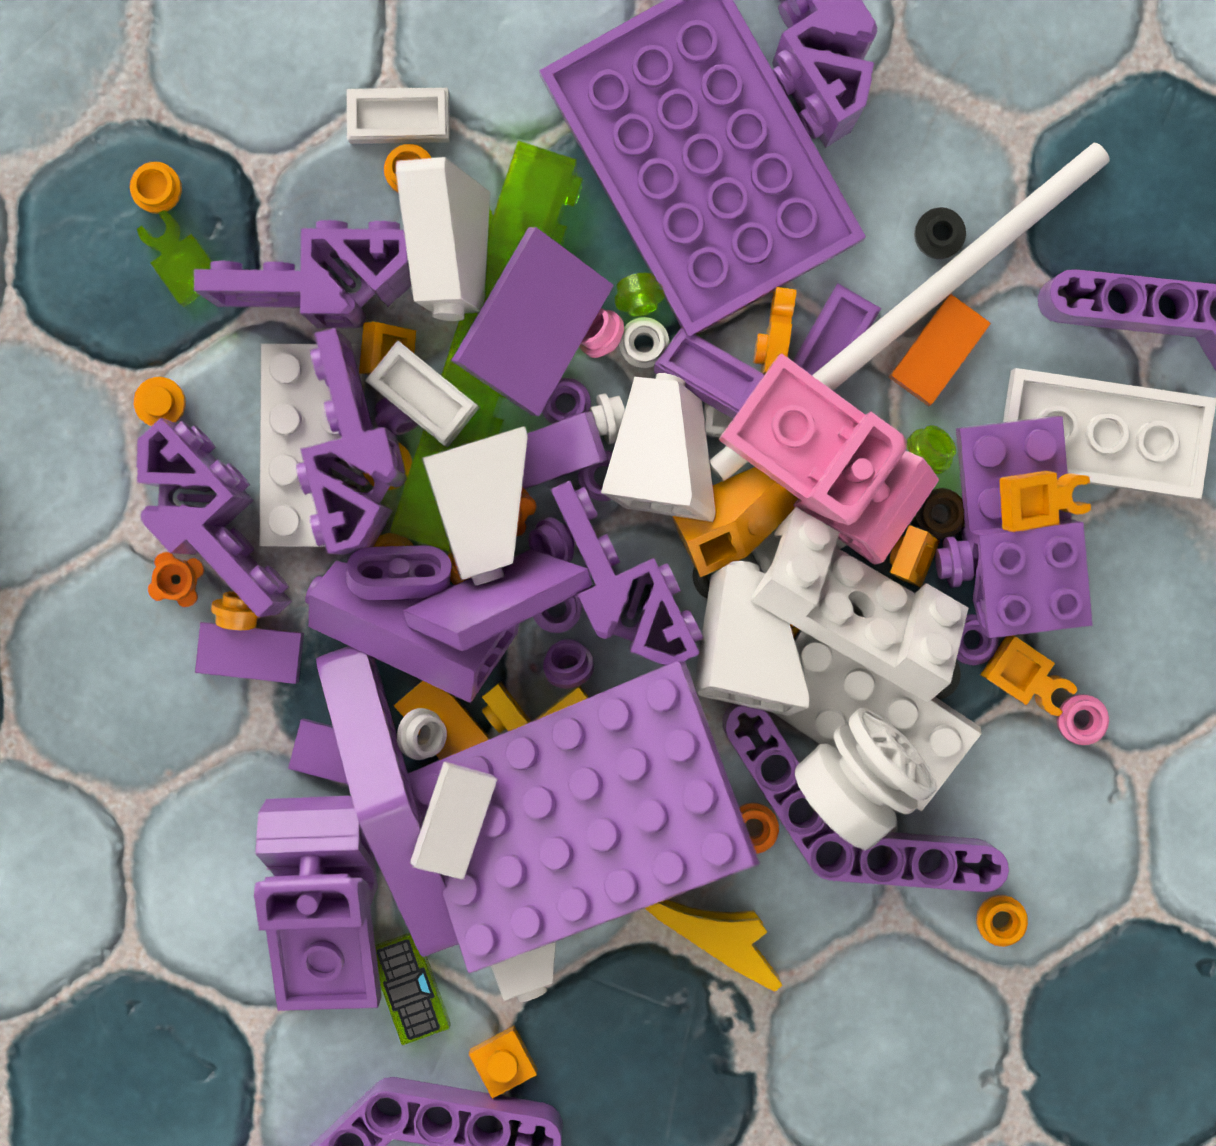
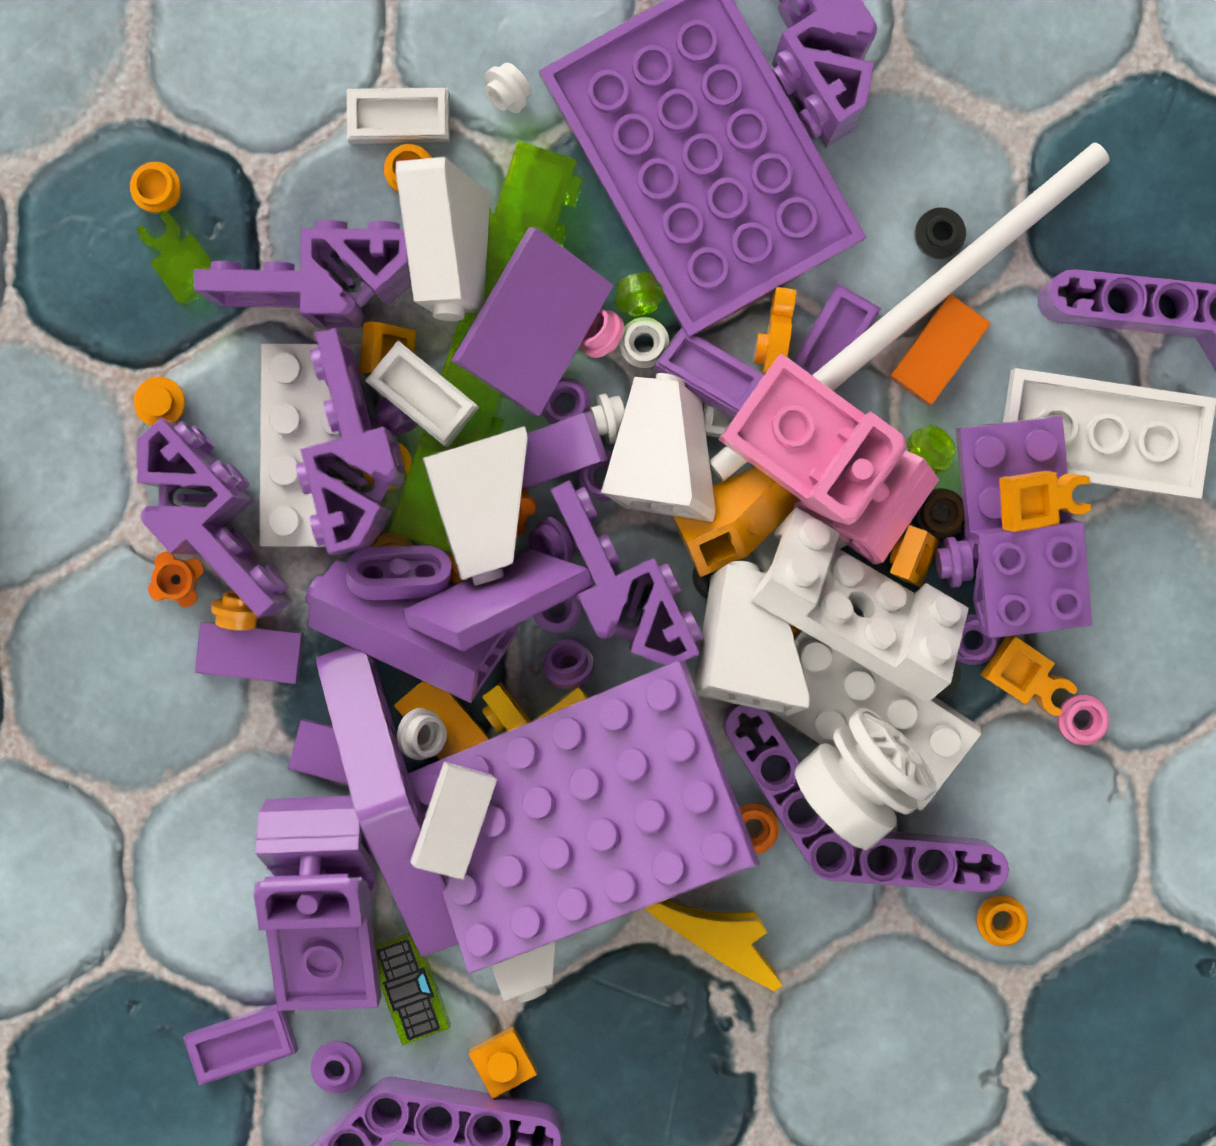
(240, 1043): none -> medium lavender tile
(341, 1052): none -> medium lavender plate
(507, 88): none -> white plate

